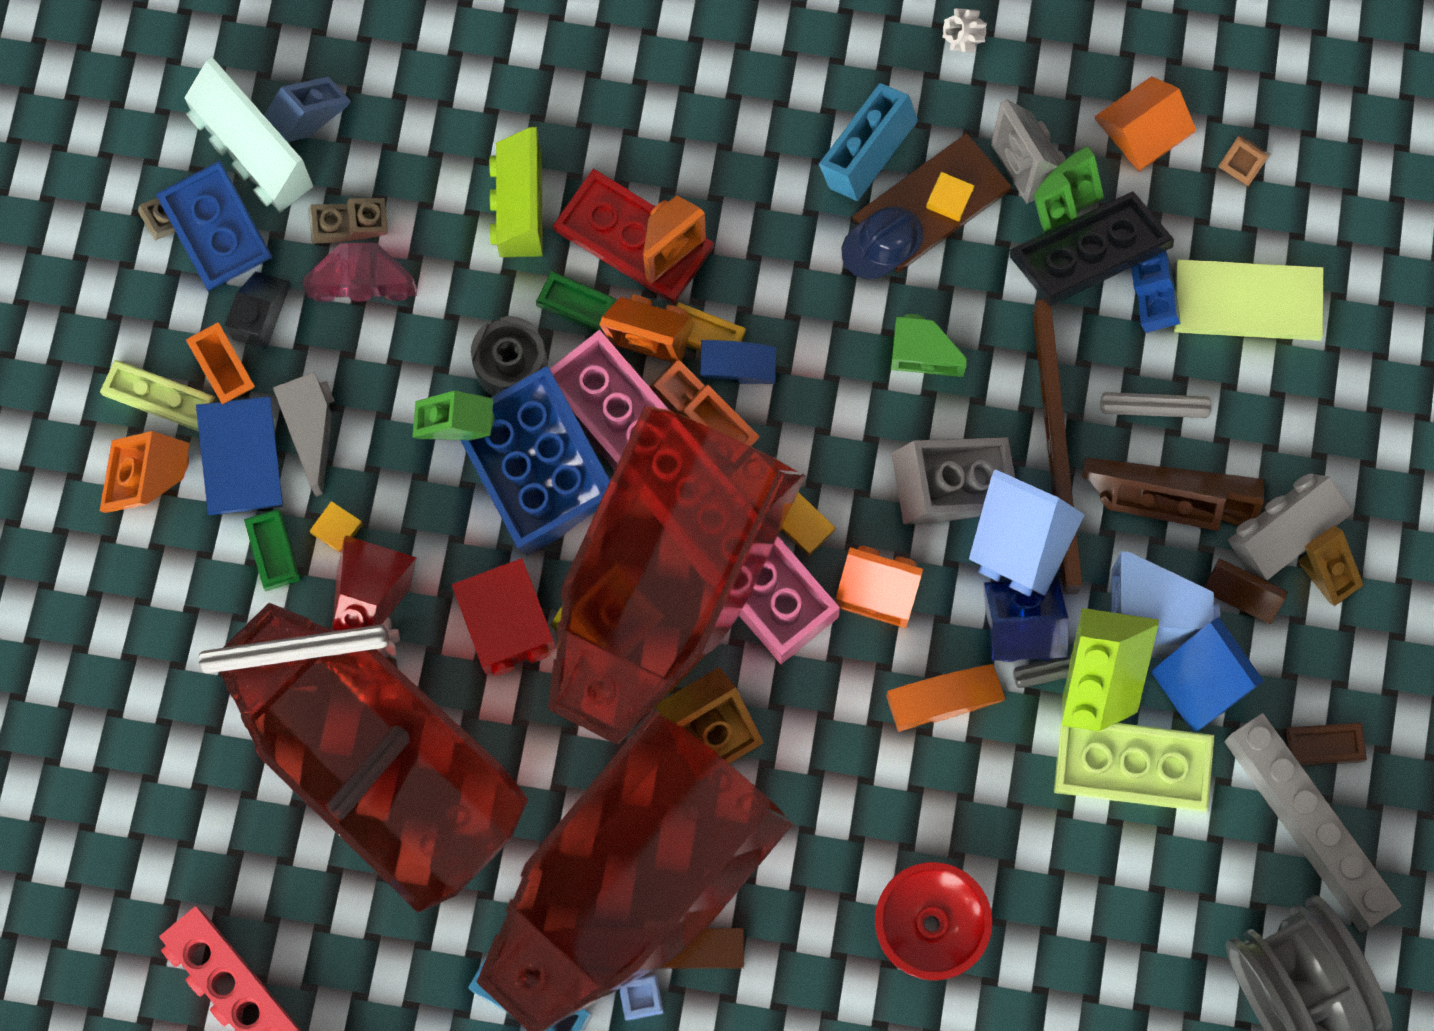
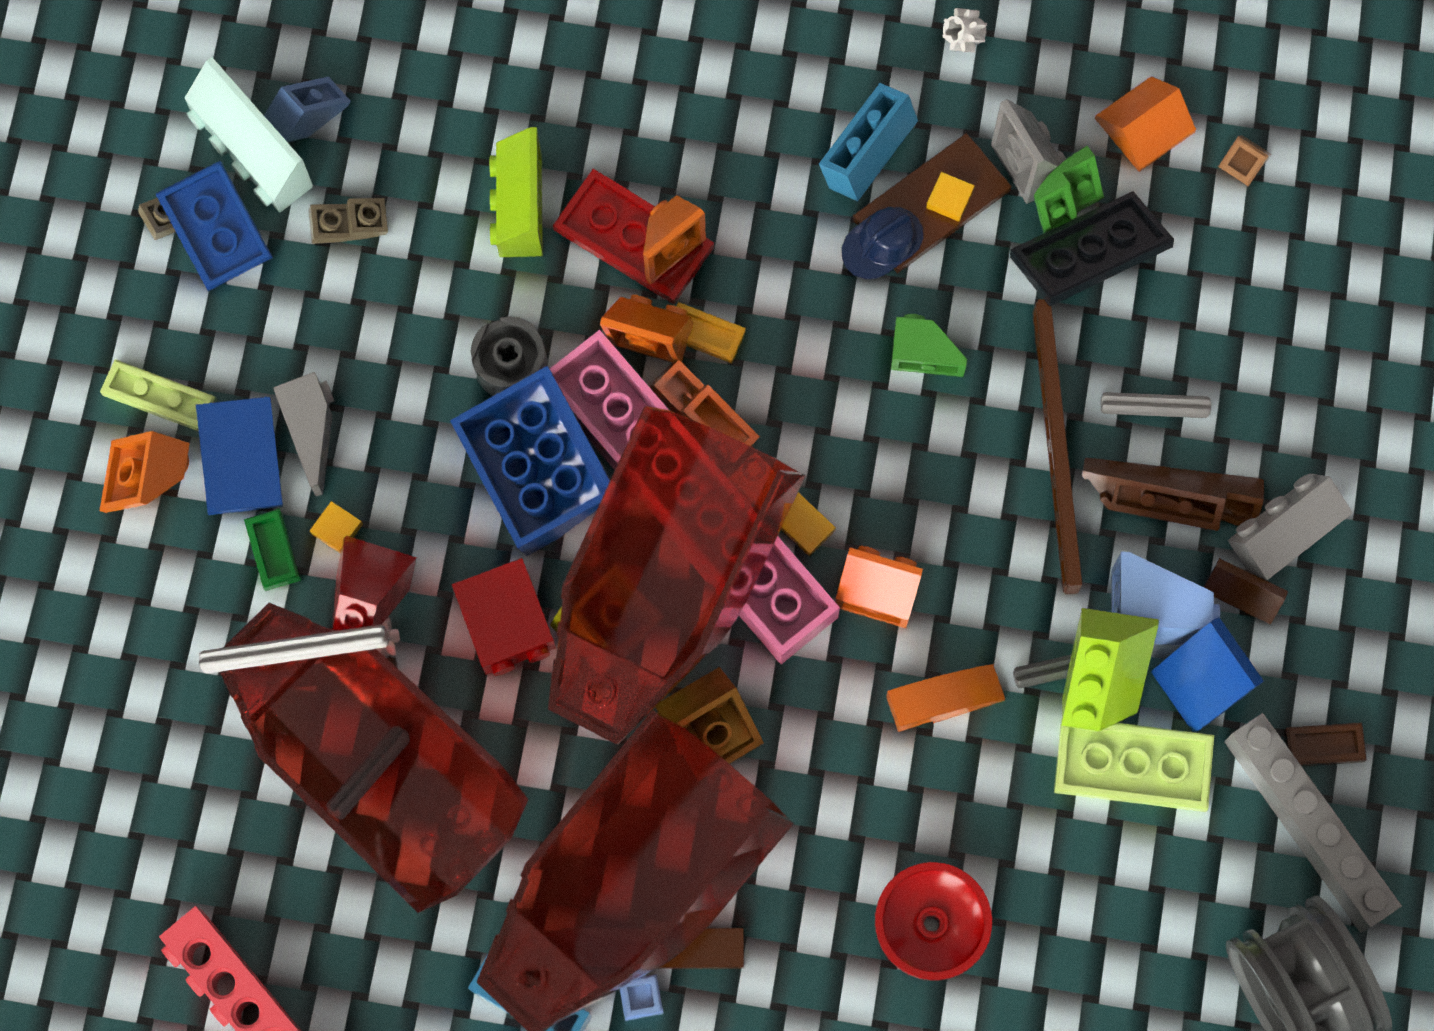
(220, 363): orange slope -> none
(257, 309): black slope -> none
(359, 273): clear pink slope -> none
(453, 417): bright green slope -> none
(574, 301): green tile -> none
(738, 361): blue slope -> none
(947, 477): light grey slope -> none
(1023, 534): light blue slope -> none
(1025, 625): clear blue slope -> none
(1156, 293): blue slope -> none
(1249, 299): yellowish green tile -> none
(1332, 565): pearl gold slope -> none

